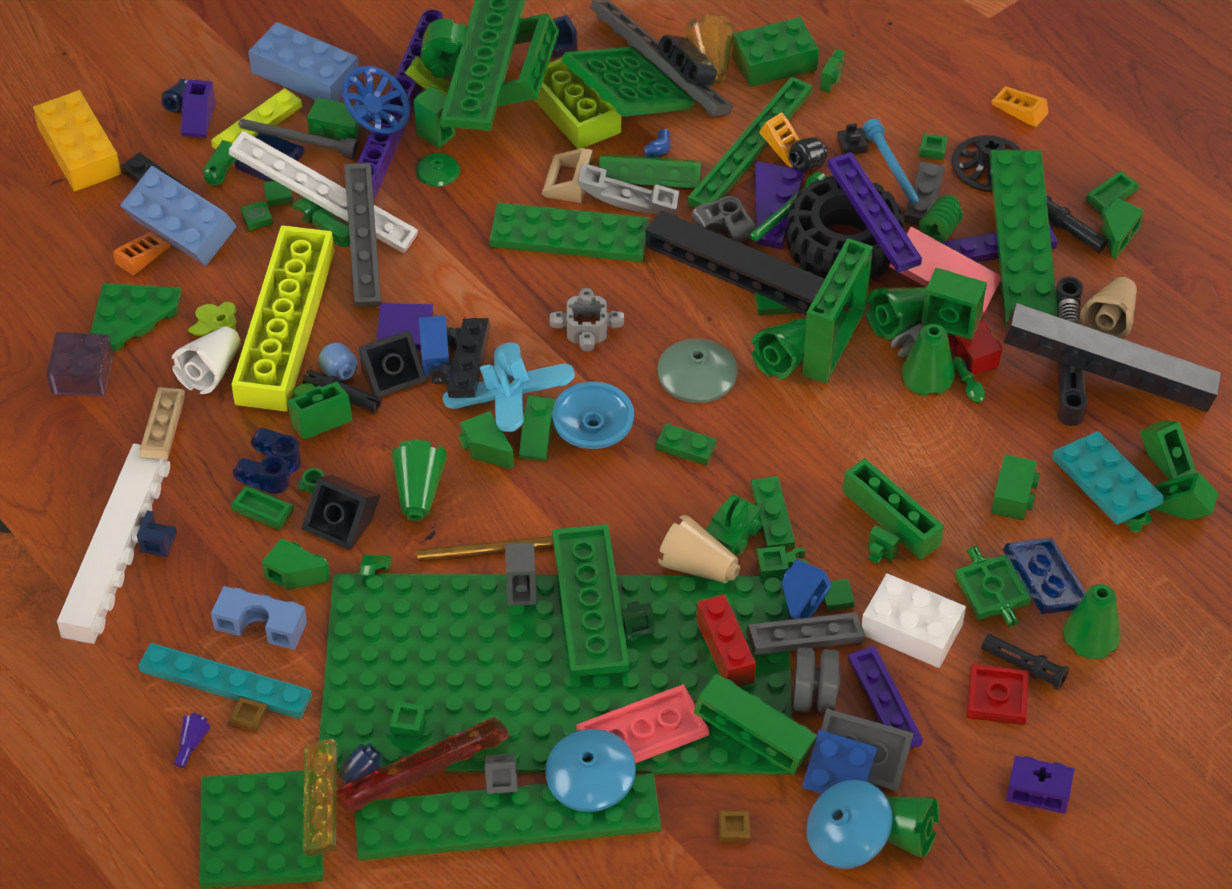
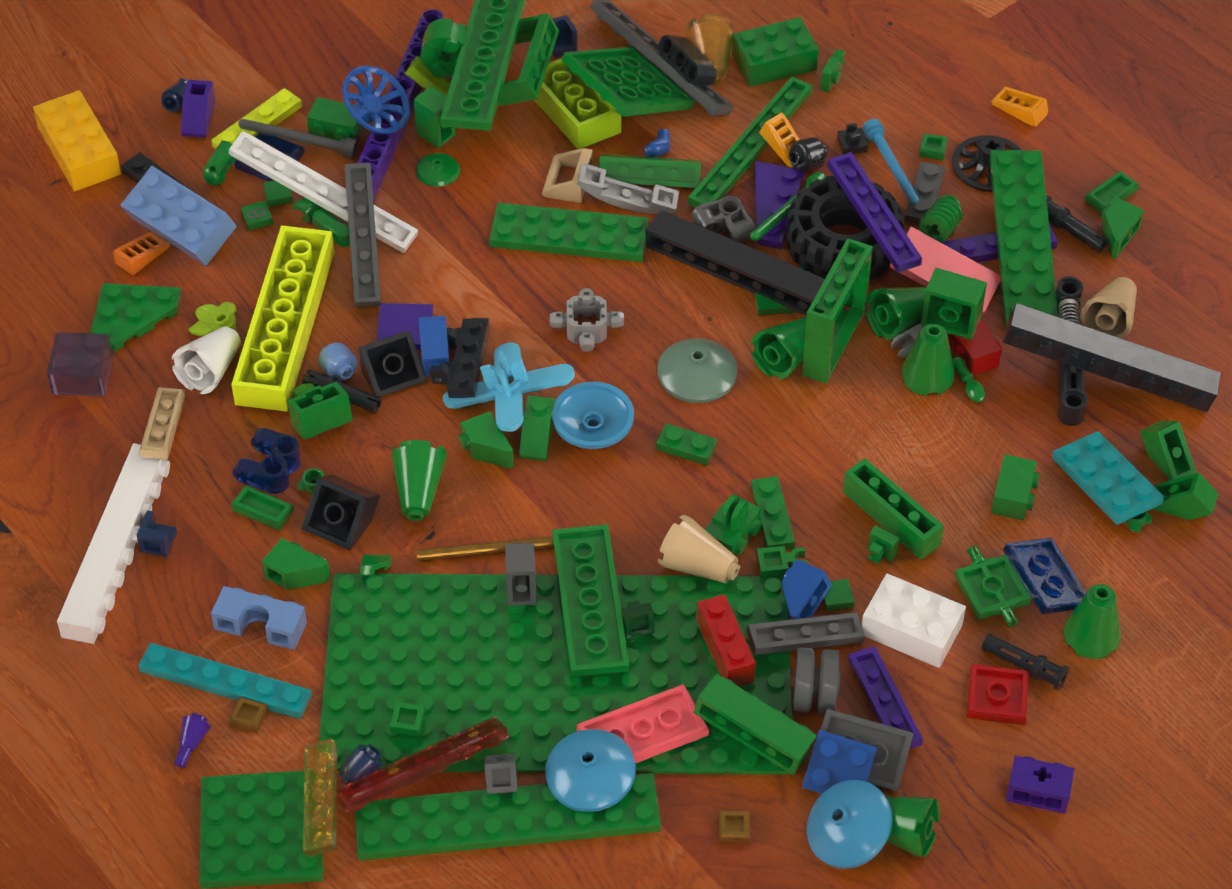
(302, 63): medium blue brick -> none

